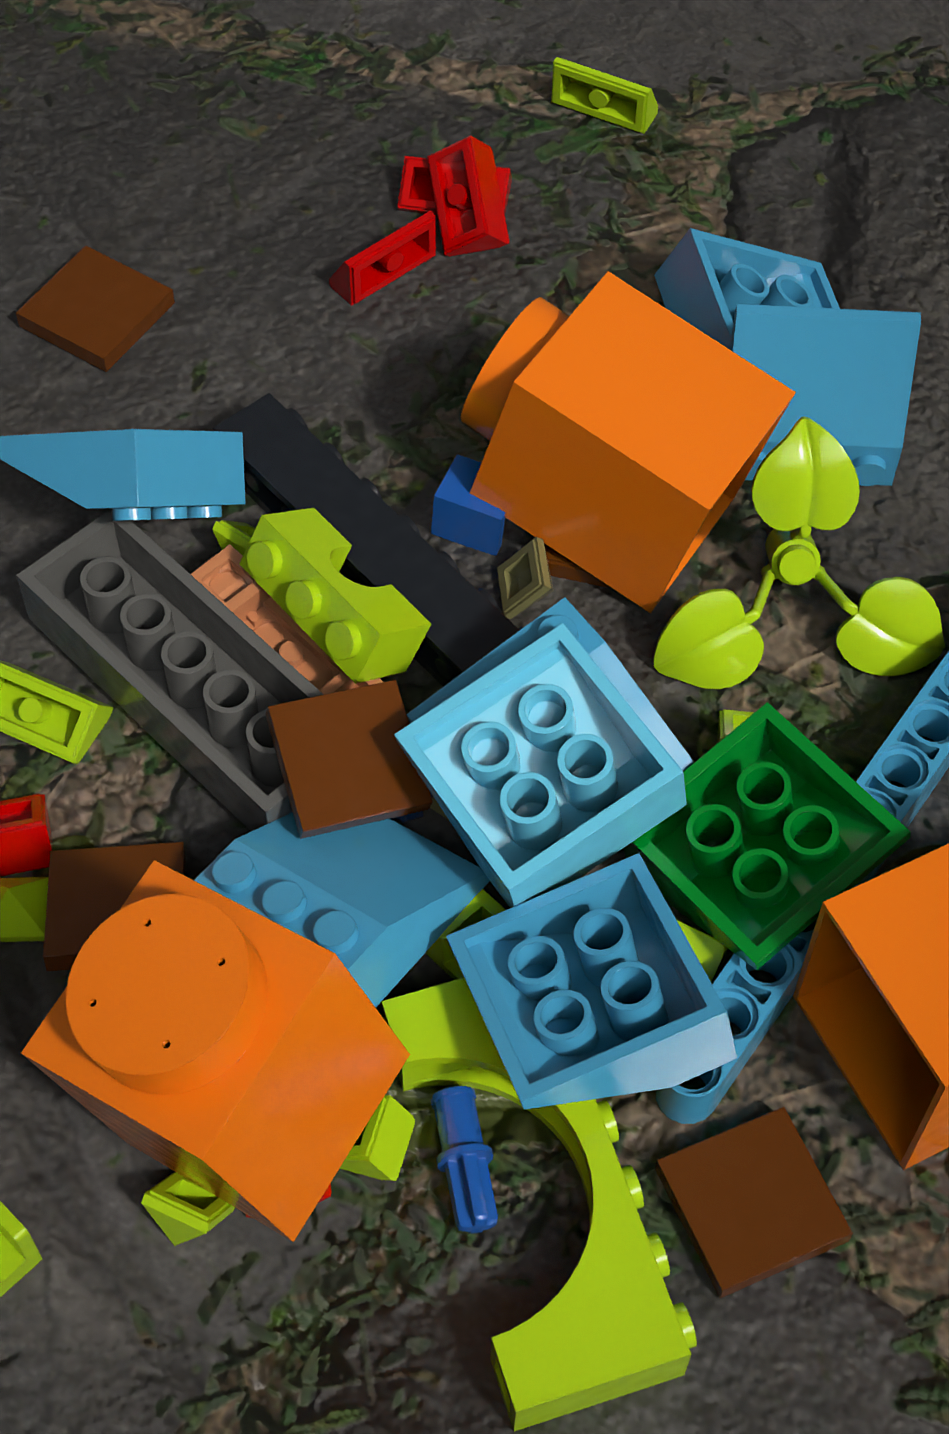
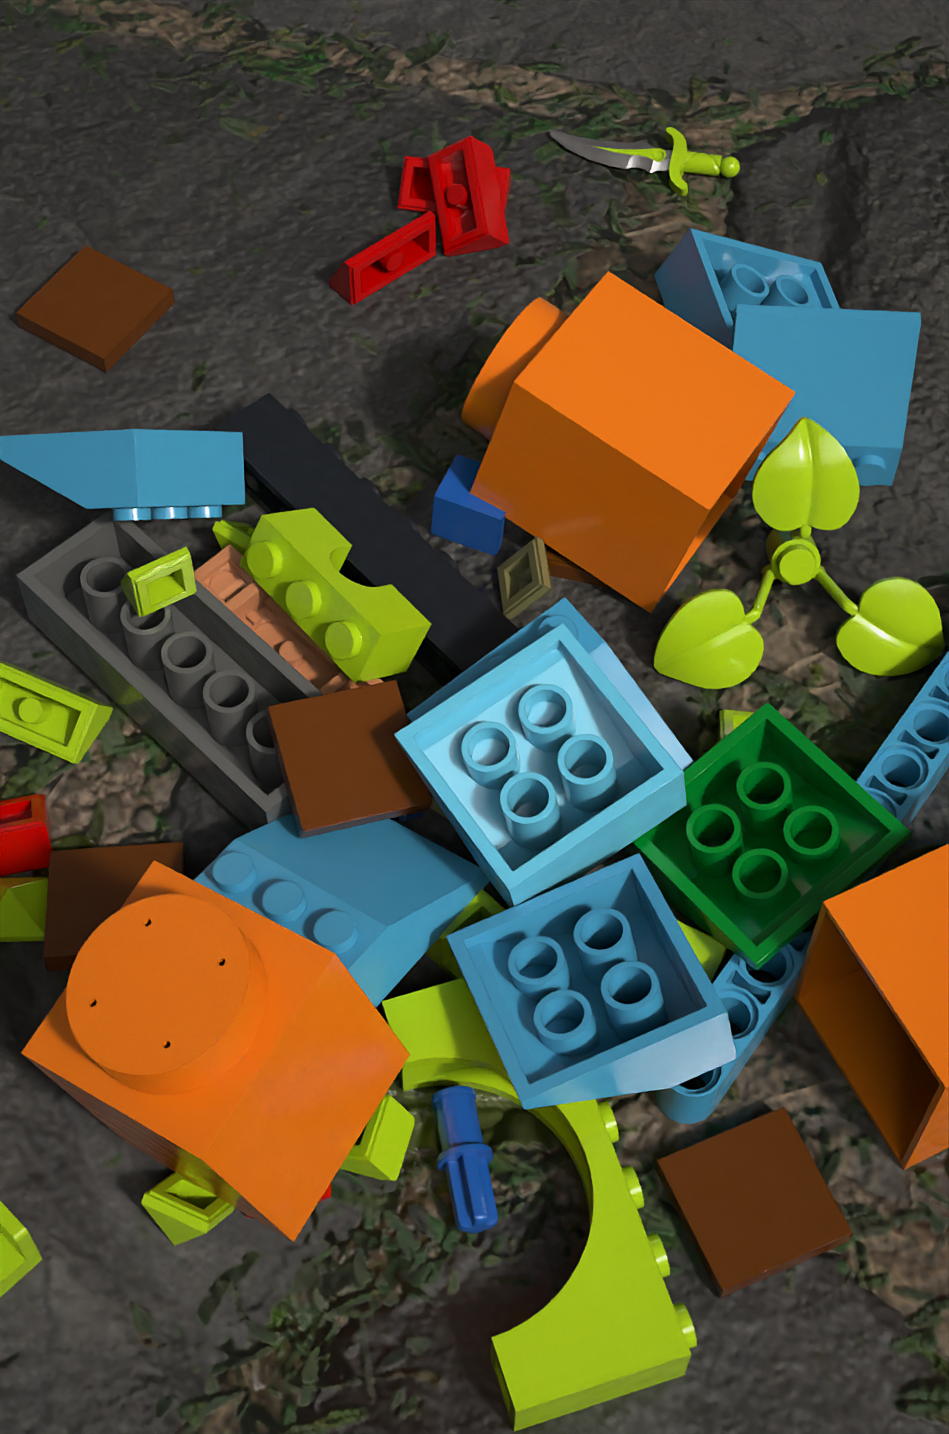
(160, 582): none -> lime slope
(603, 95): lime slope -> none
(650, 158): none -> piece

